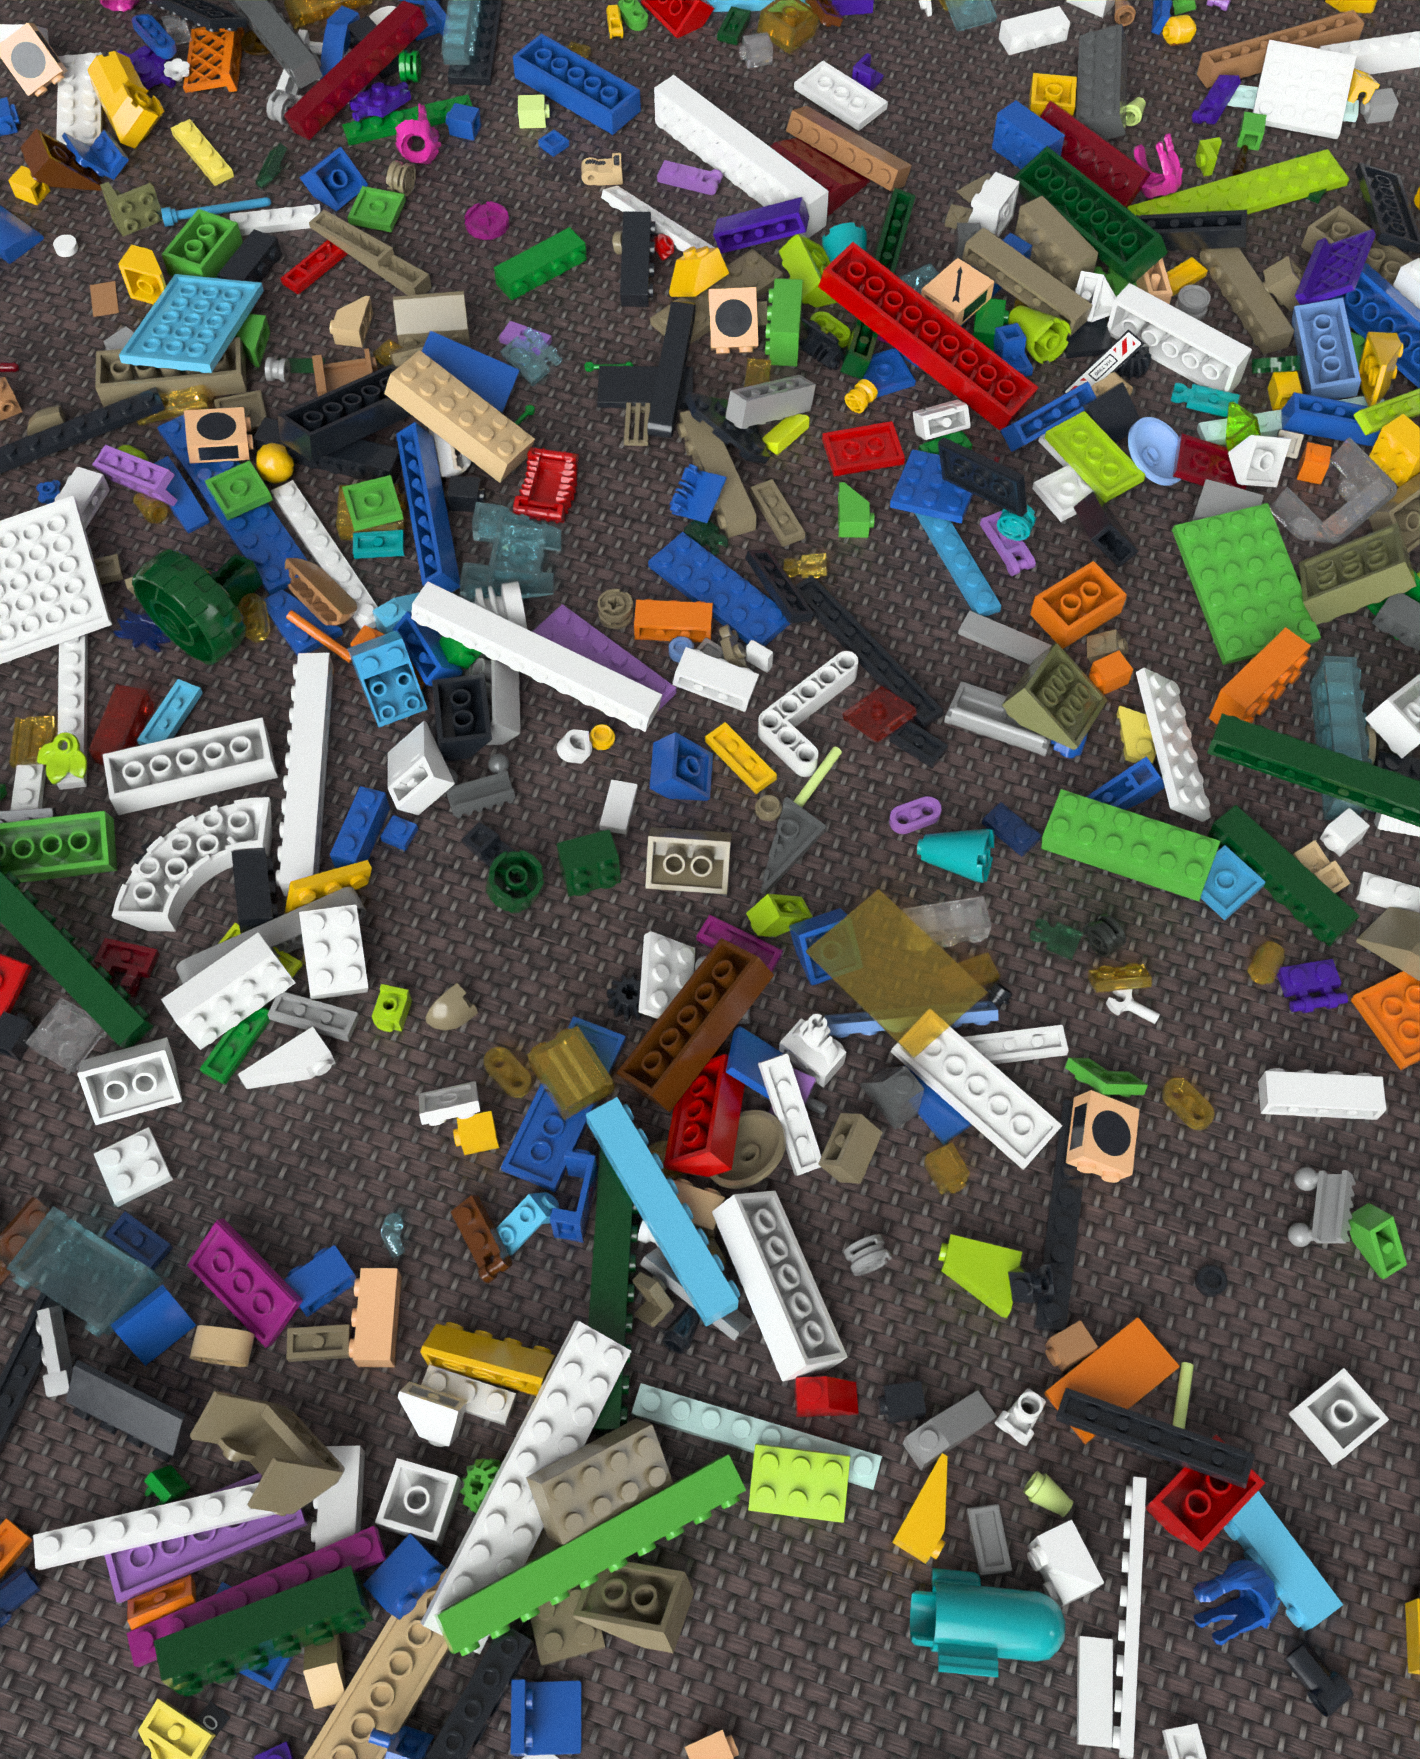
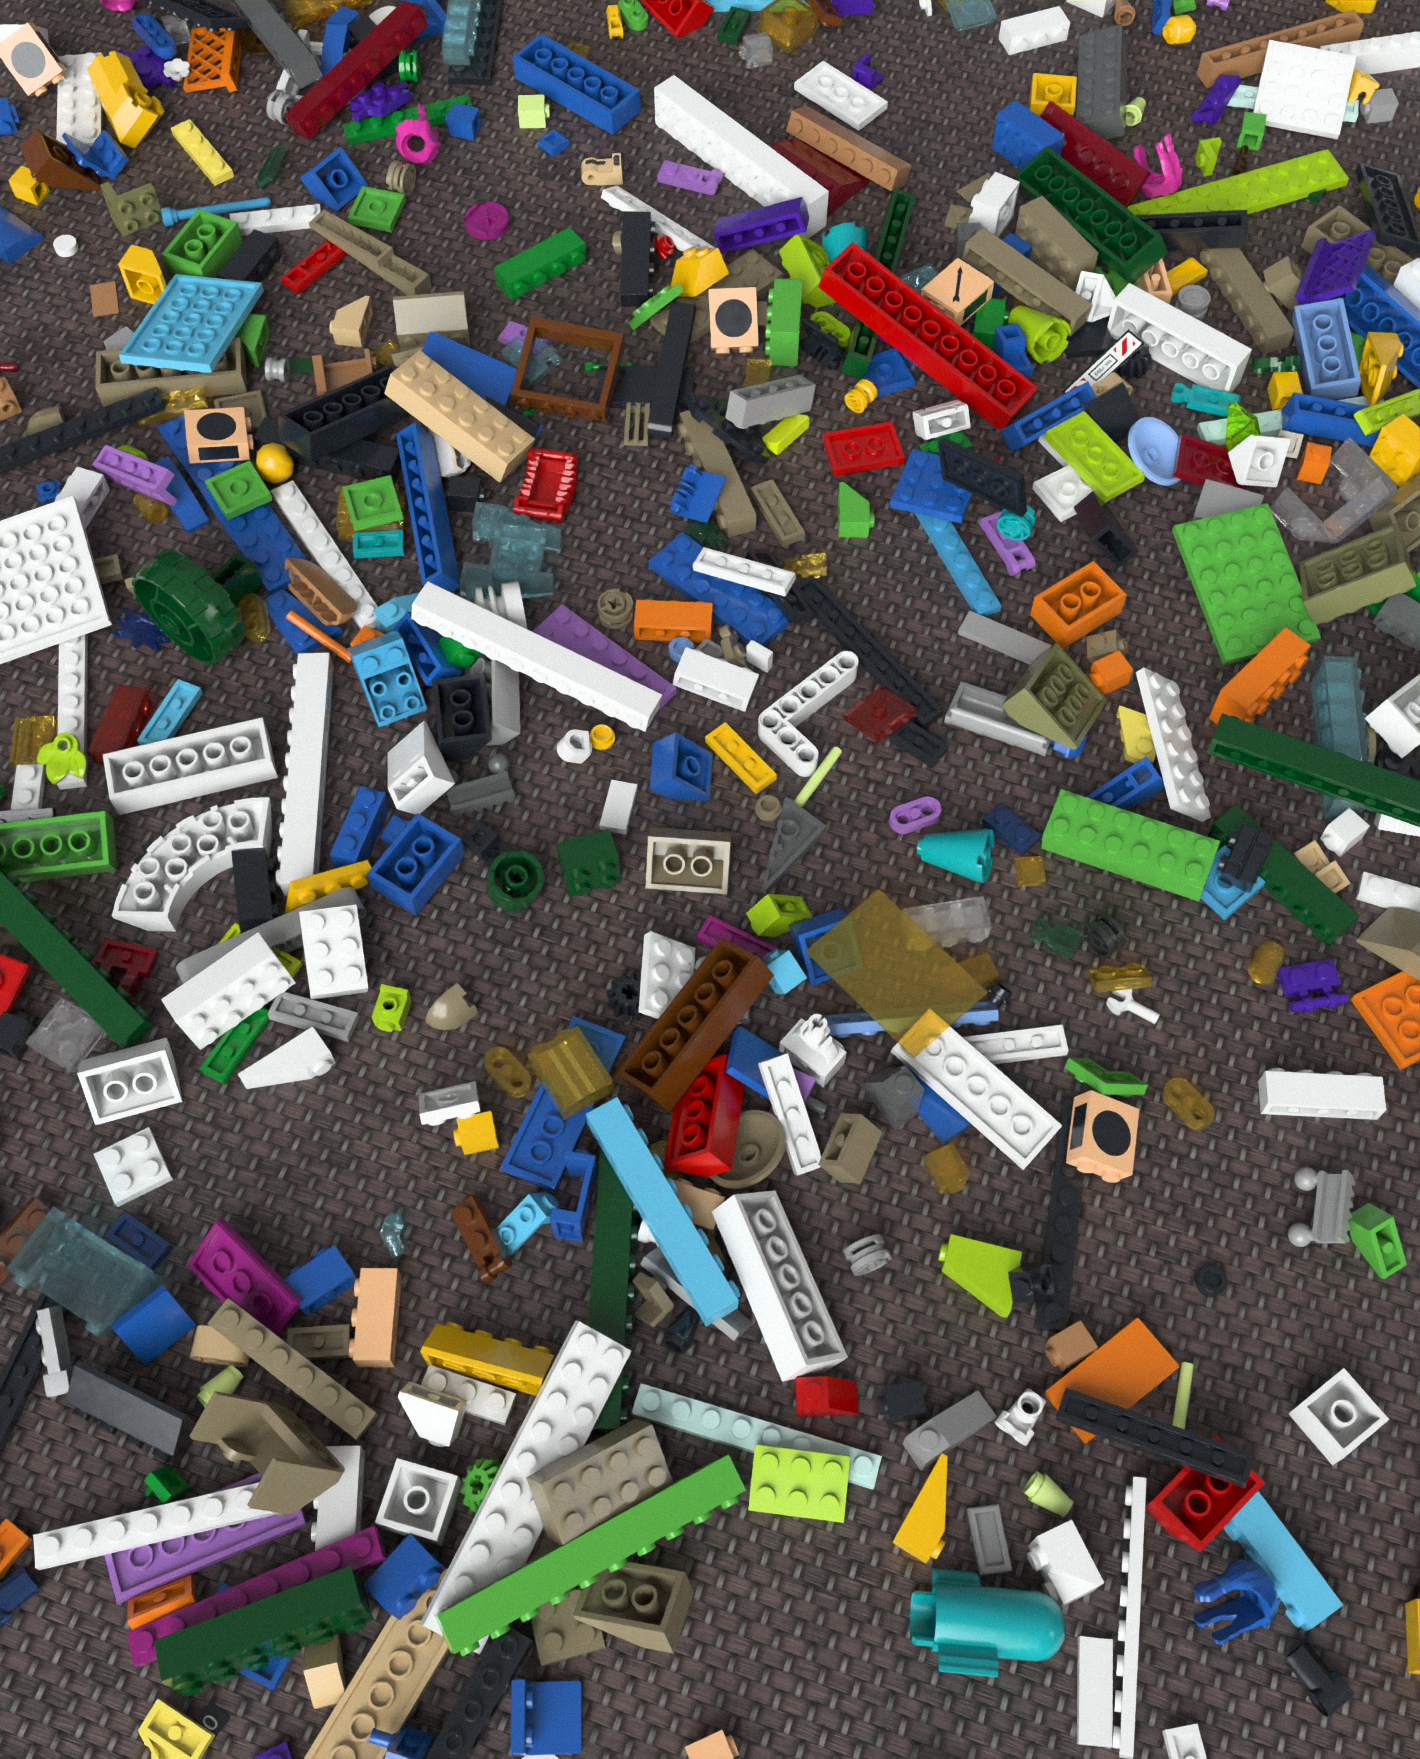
(223, 1382): none -> yellowish green cone
(293, 1369): none -> dark tan brick
(416, 864): none -> blue brick
(528, 425): none -> black sticker
(575, 335): none -> reddish brown window
(654, 304): none -> bright green plate
(744, 571): none -> white tile
(785, 970): none -> medium azure brick
(1029, 871): none -> clear yellow plate
(1246, 858): none -> black brick

